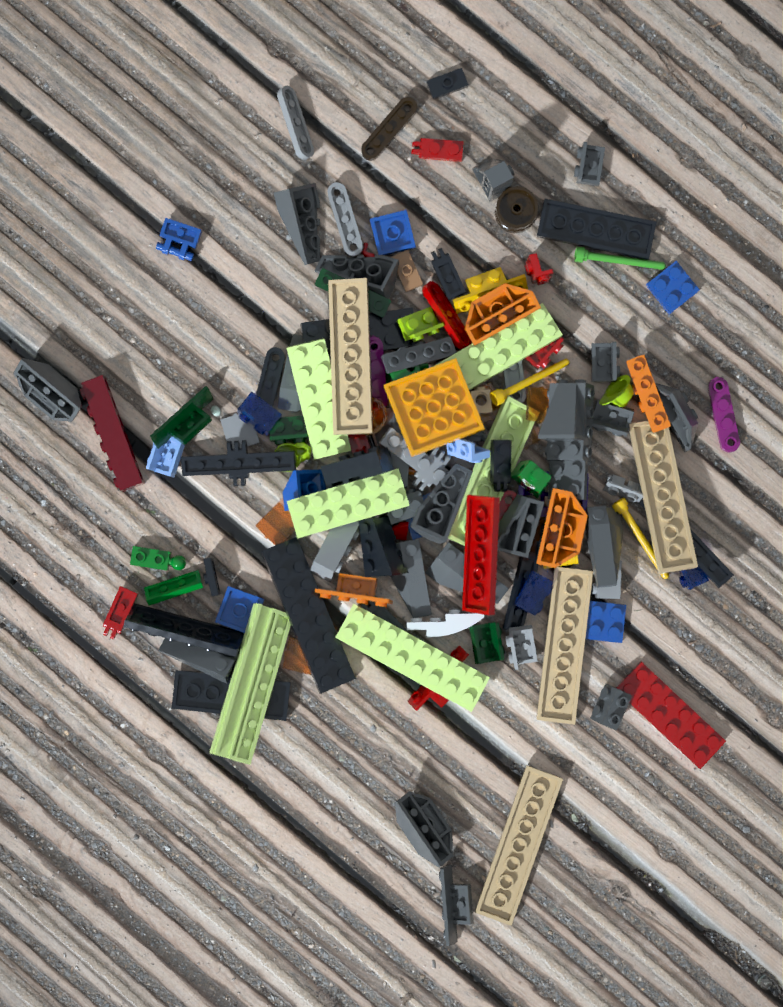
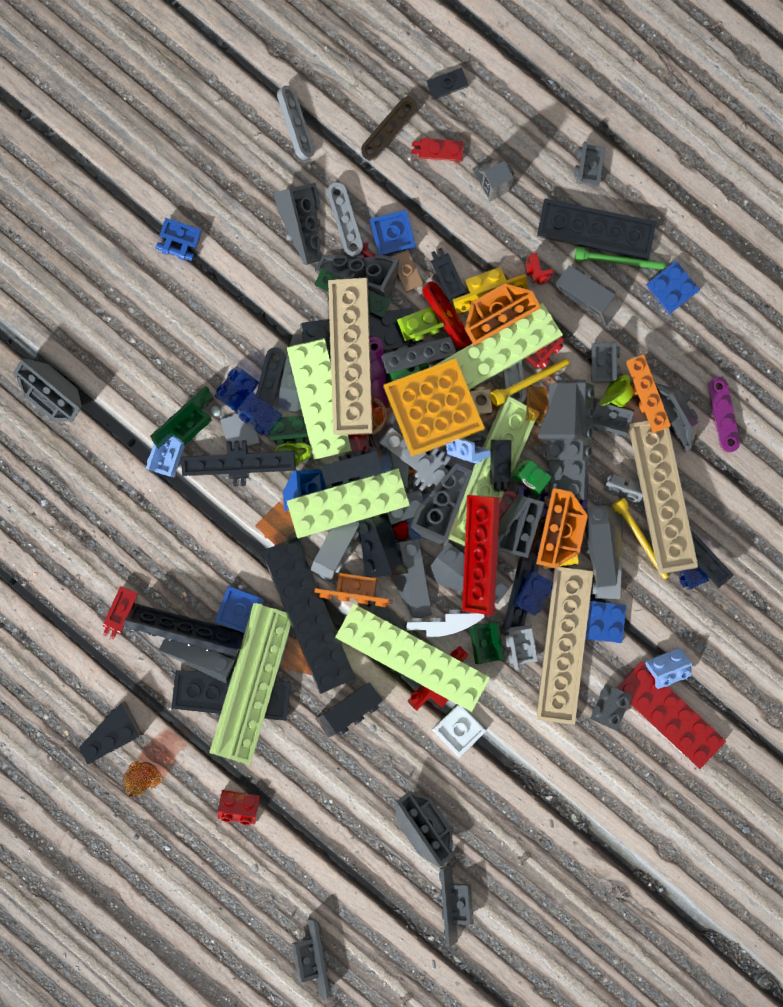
(111, 734): none -> black wedge
(112, 432): dark red brick -> none
(140, 777): none -> clear orange cylinder
(156, 559): green plate -> none
(173, 587): green plate -> none
(211, 577): black plate -> none
(236, 388): none -> clear blue bracket
(238, 807): none -> red bracket
(310, 959): none -> dark grey bracket
(349, 710): none -> black wedge
(459, 730): none -> white tile
(514, 198): dark brown wheel -> none
(518, 845): tan plate -> none
(589, 293): none -> dark grey wedge
(669, 668): none -> light blue bracket

